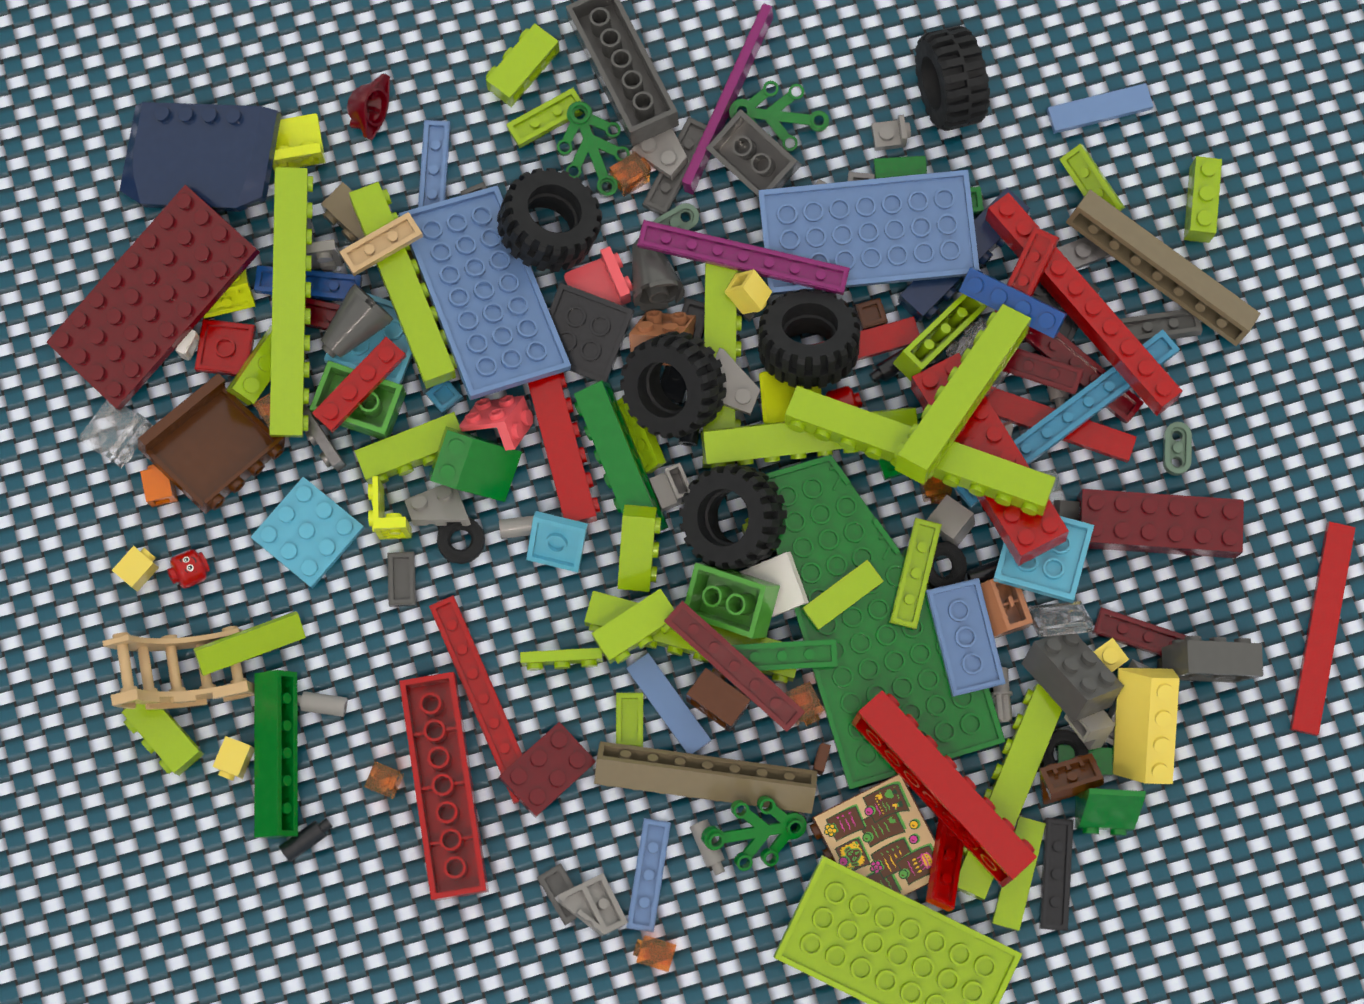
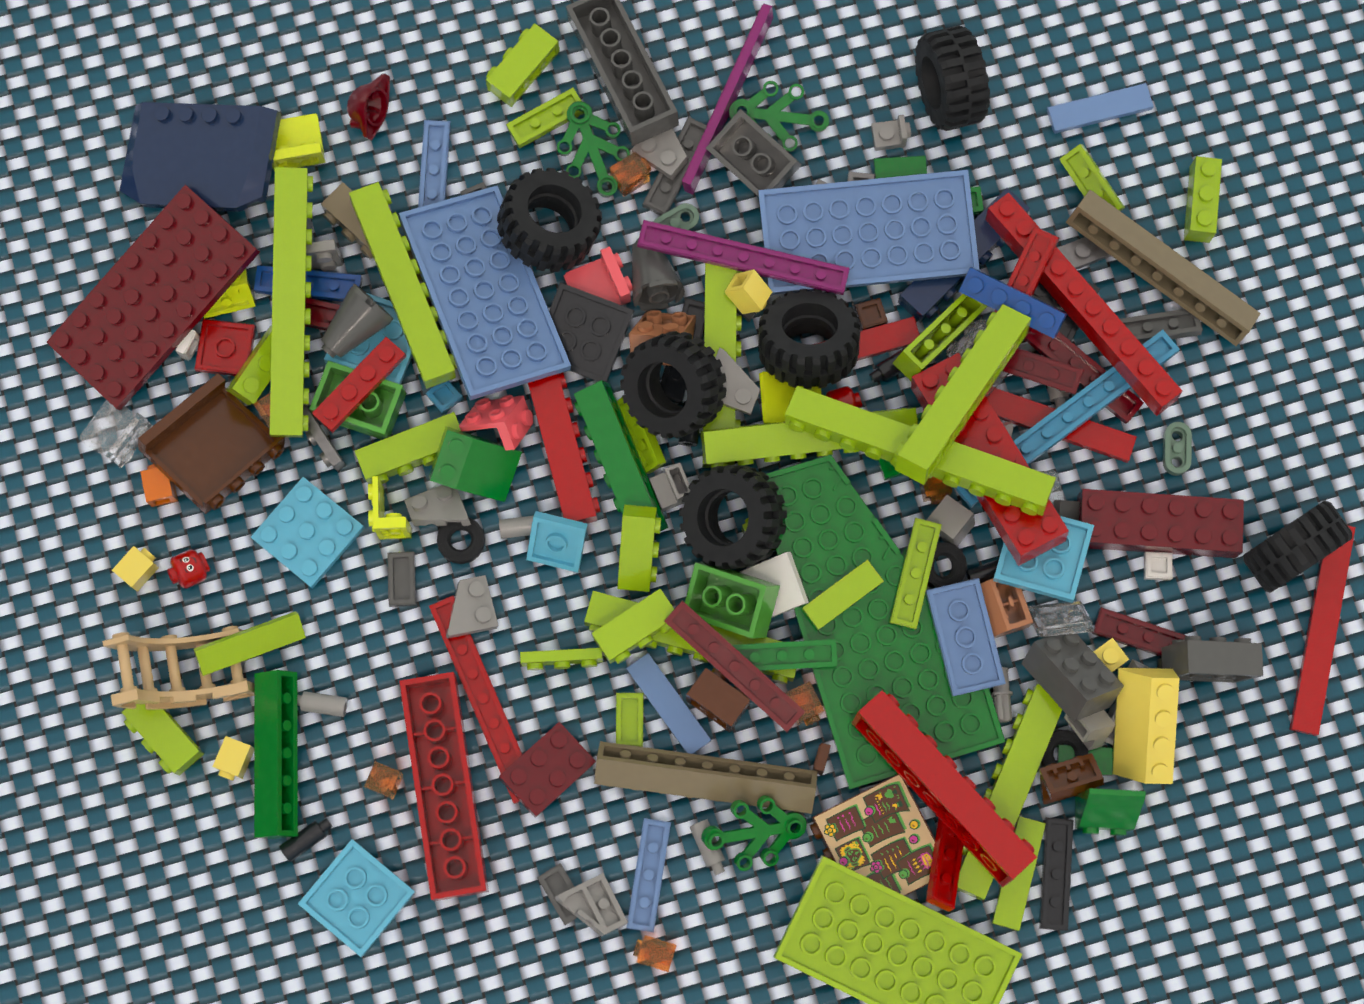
(356, 898): none -> medium azure plate
(381, 244): tan plate -> none
(472, 608): none -> light grey wing
(1158, 566): none -> white tile
(1297, 546): none -> black tyre

